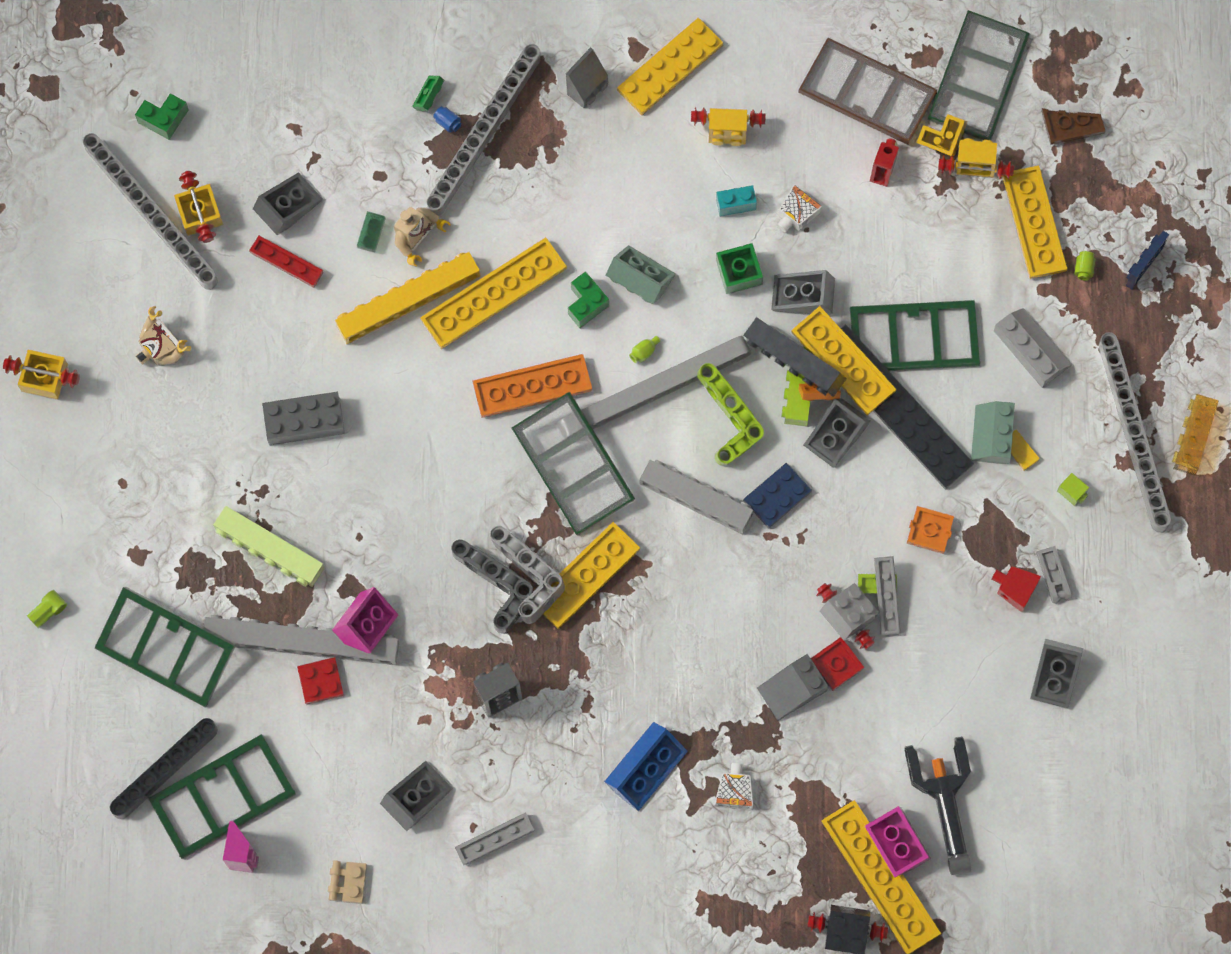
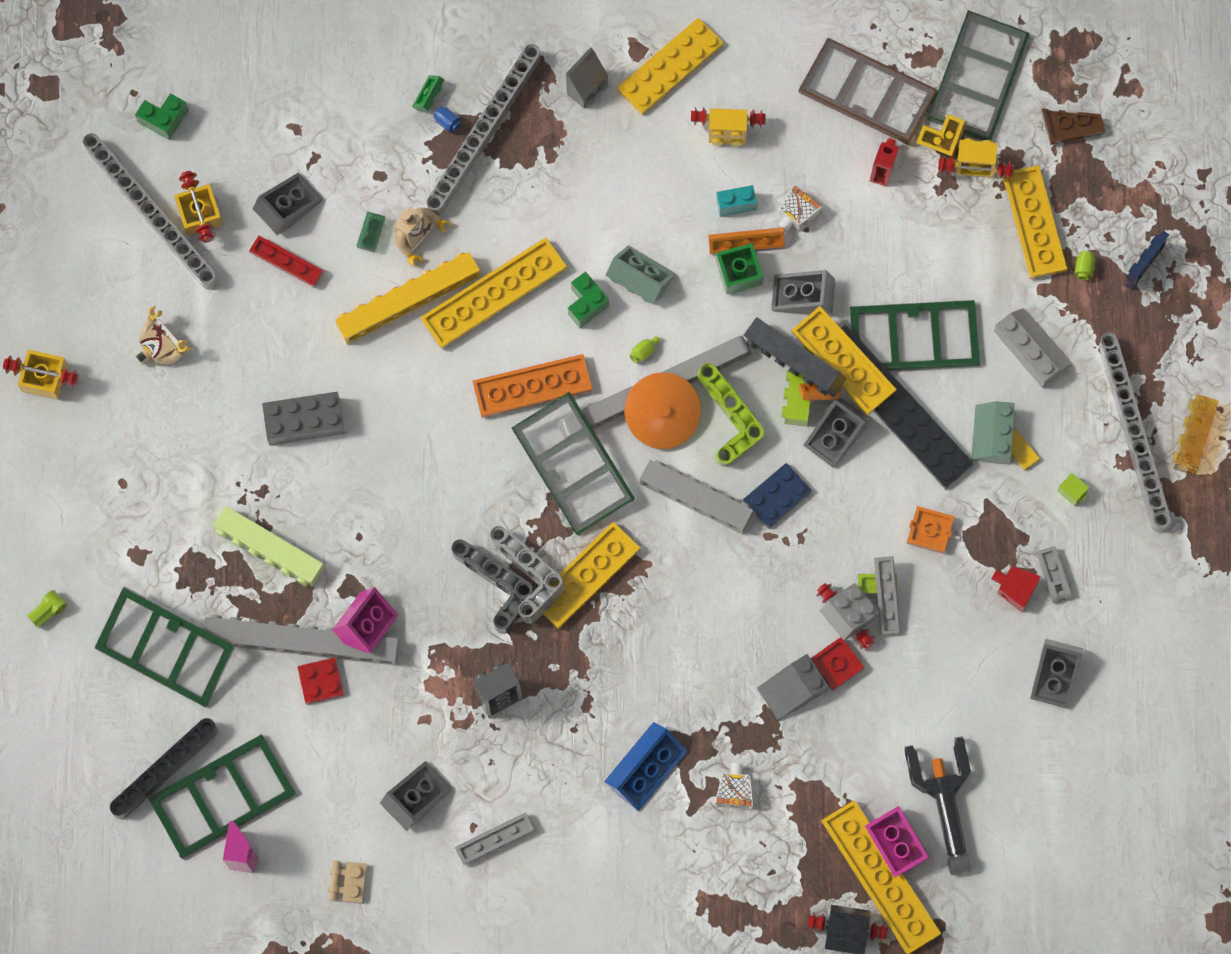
(662, 410): none -> orange dish
(760, 238): none -> orange plate

